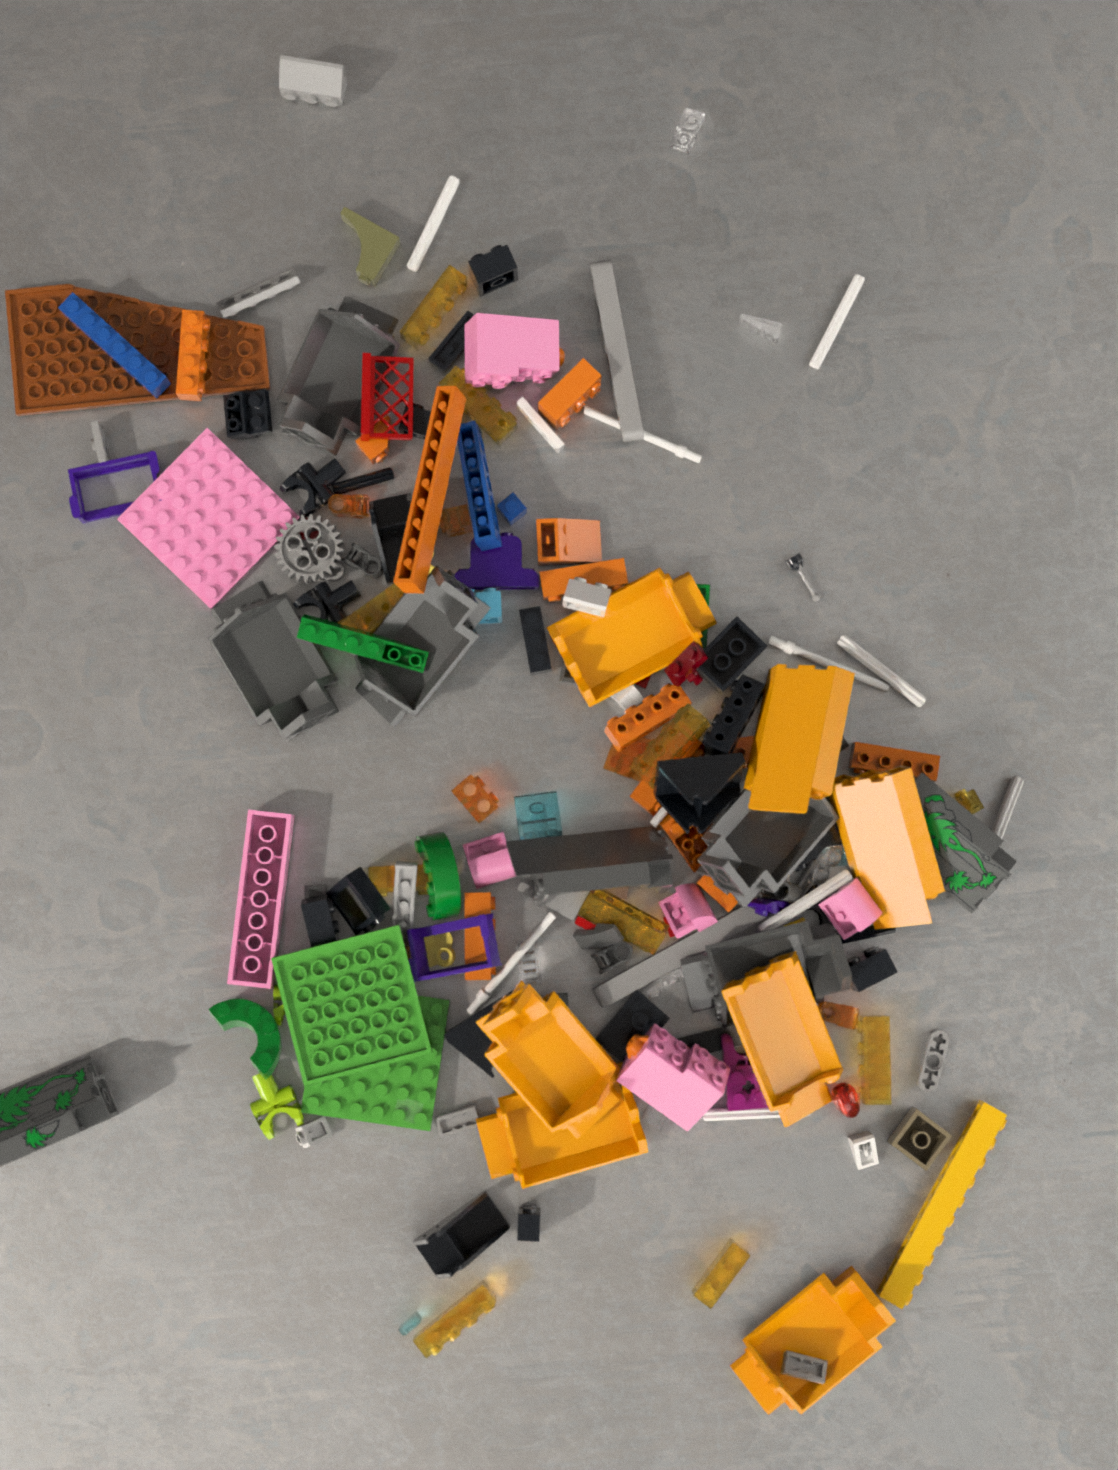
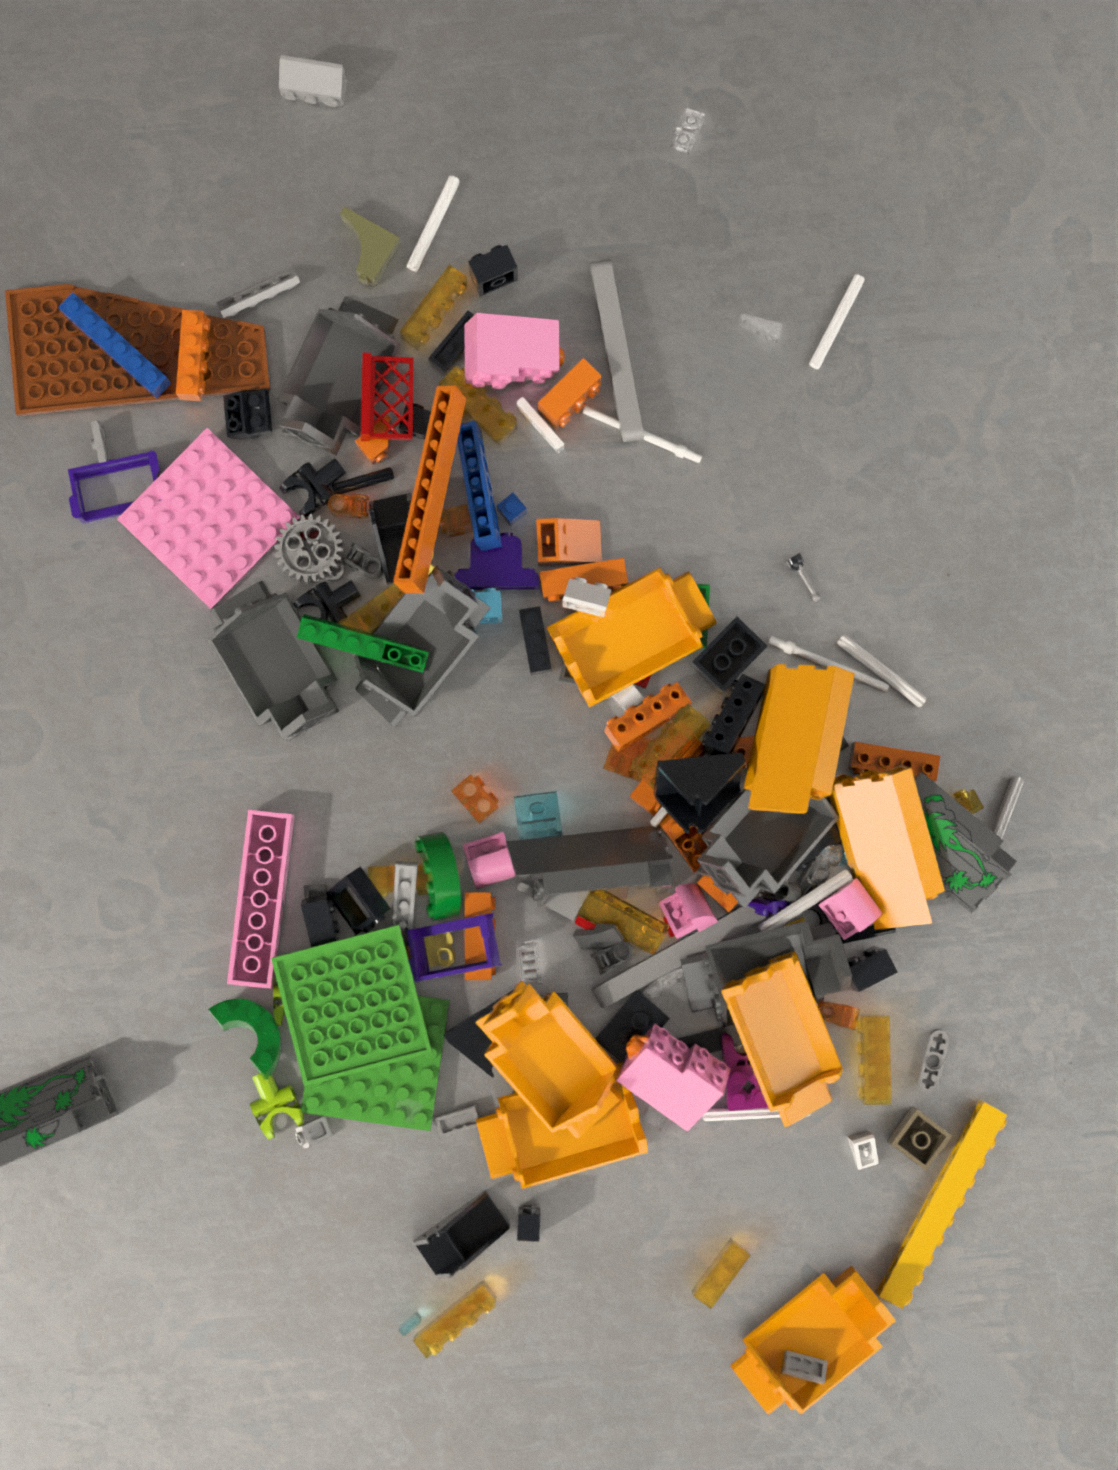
(484, 994): white bar -> none
(685, 665): dark red plate -> none
(846, 1099): clear red animal -> none

